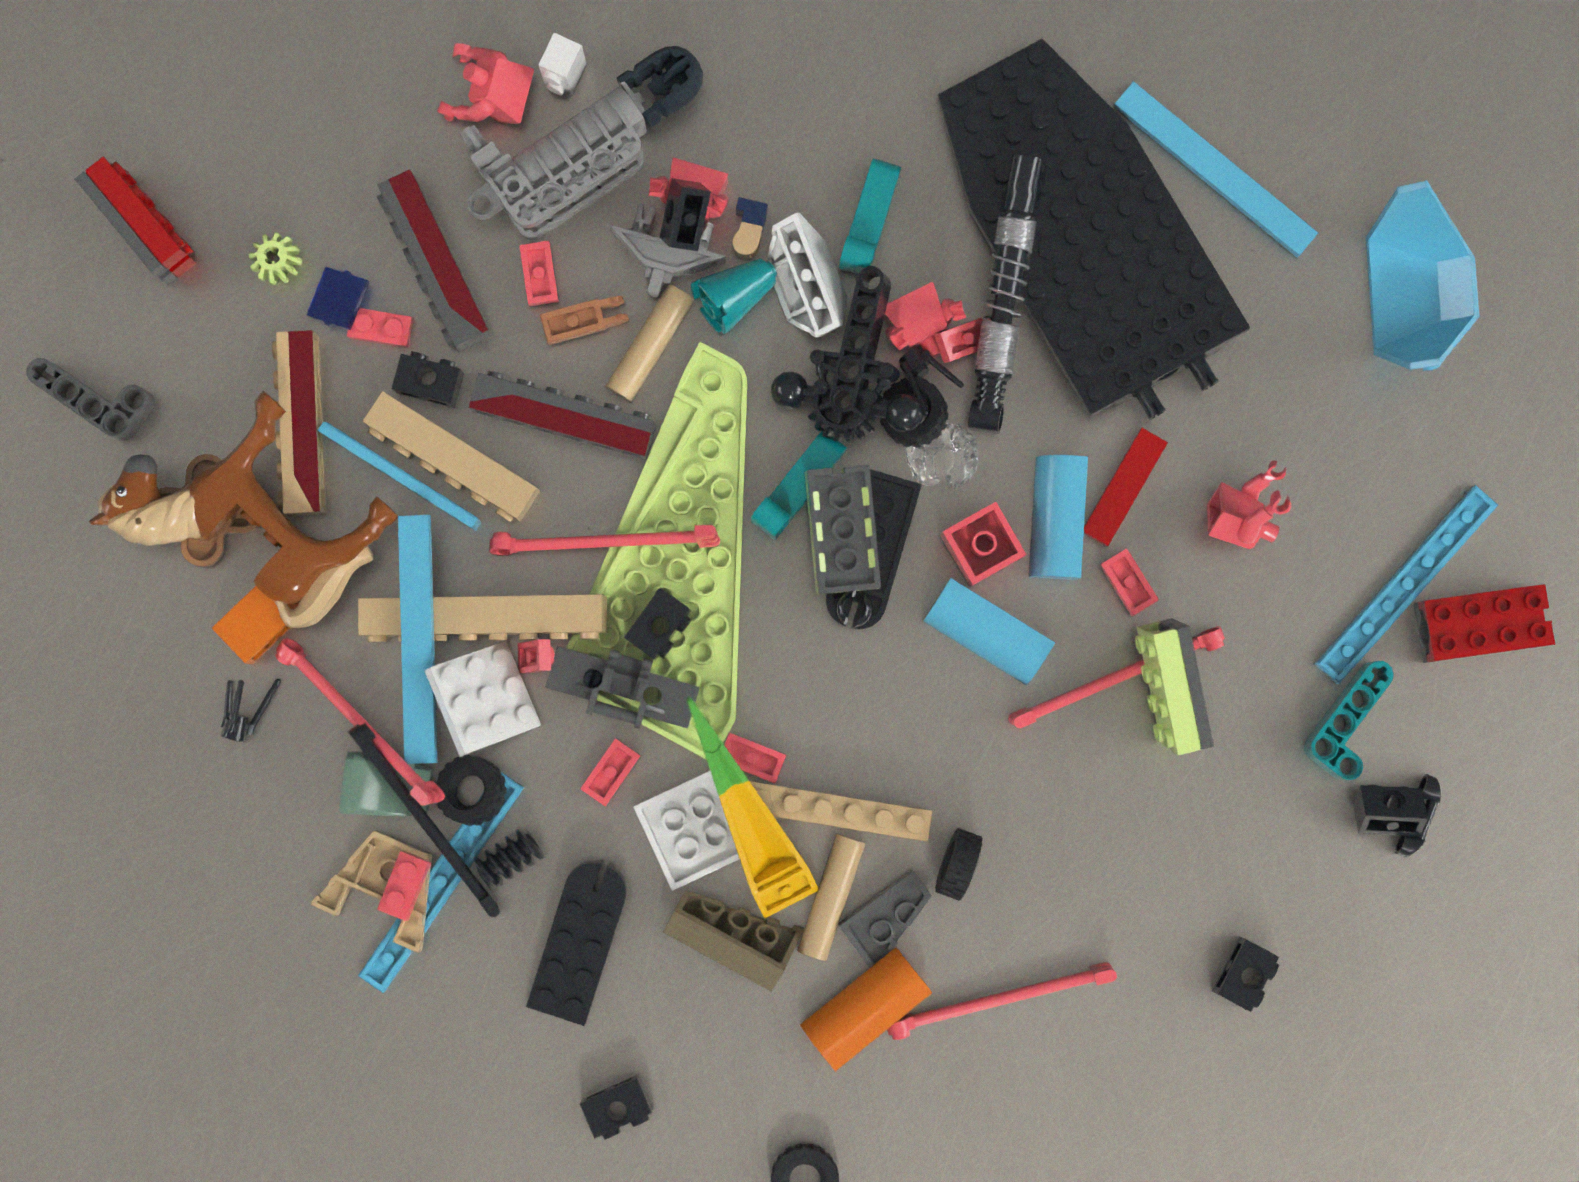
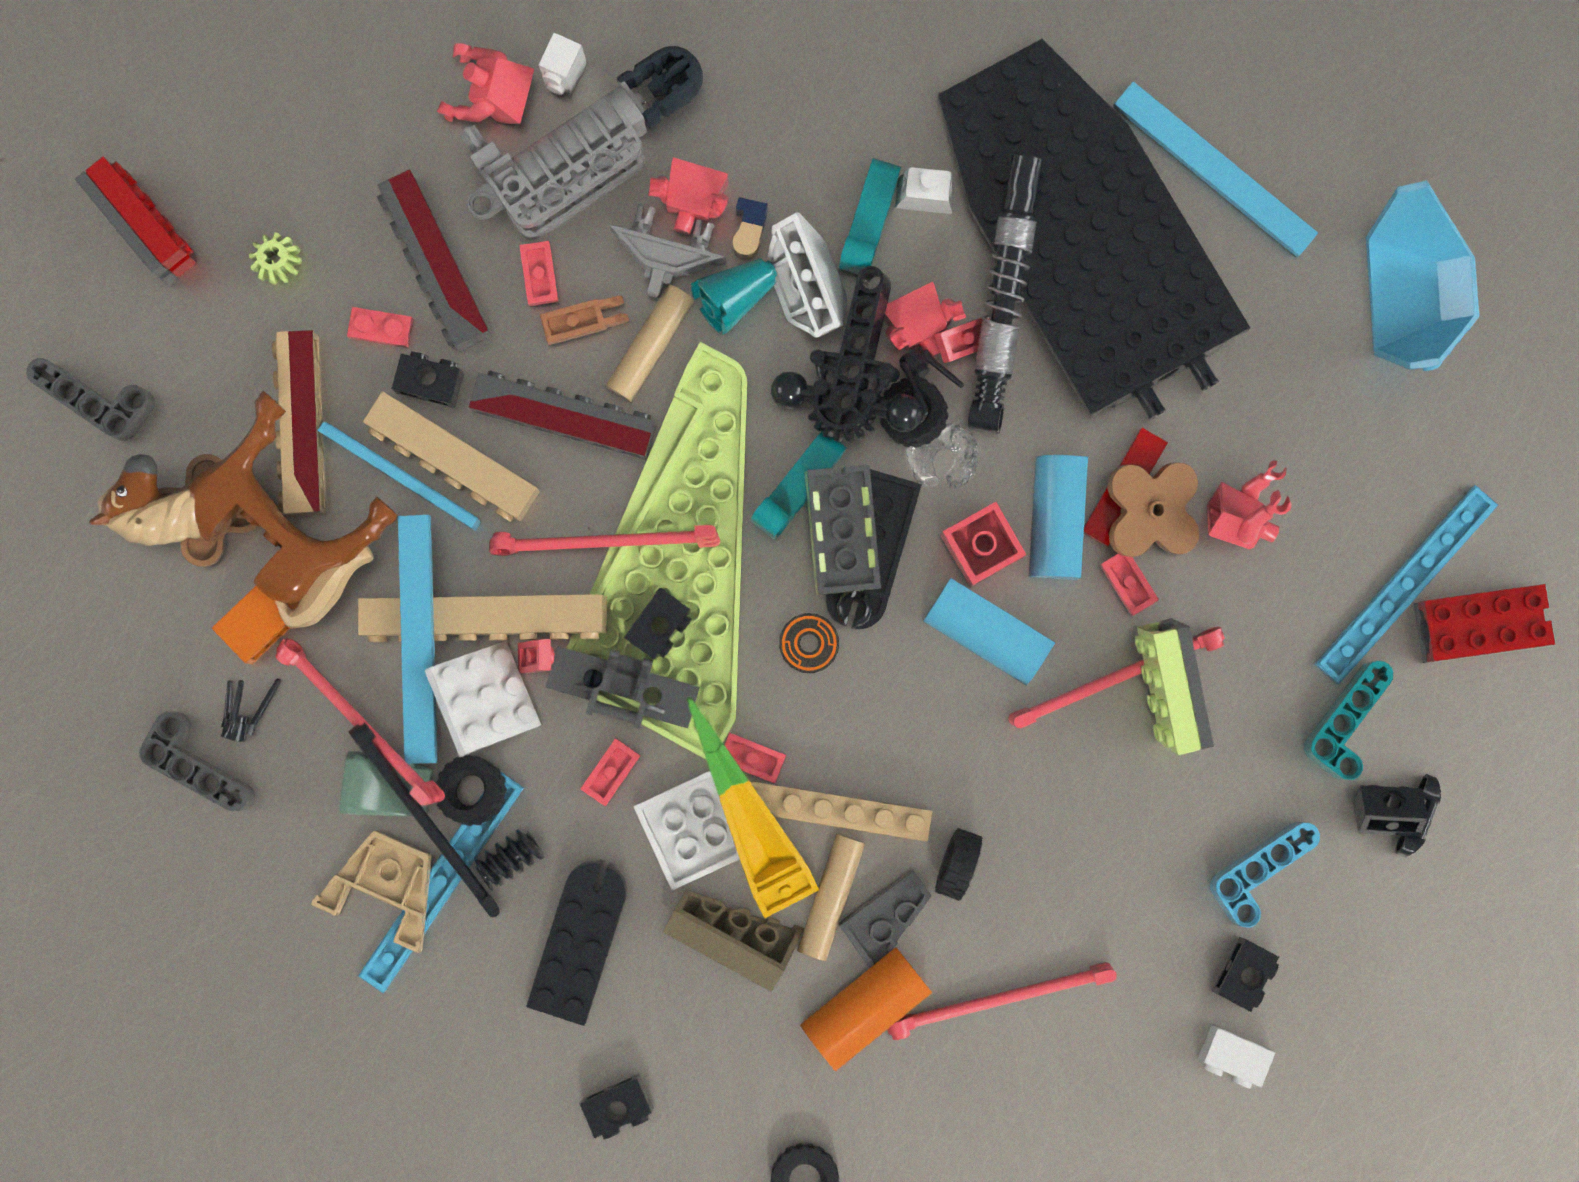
(199, 768): none -> dark grey beam
(338, 298): clear blue piece -> none
(404, 885): coral plate -> none
(684, 214): black brick -> none
(809, 625): none -> clear smoke tile
(926, 190): none -> white torso
(1138, 494): none -> medium nougat plant
(1236, 1056): none -> white brick
(1266, 868): none -> medium azure beam

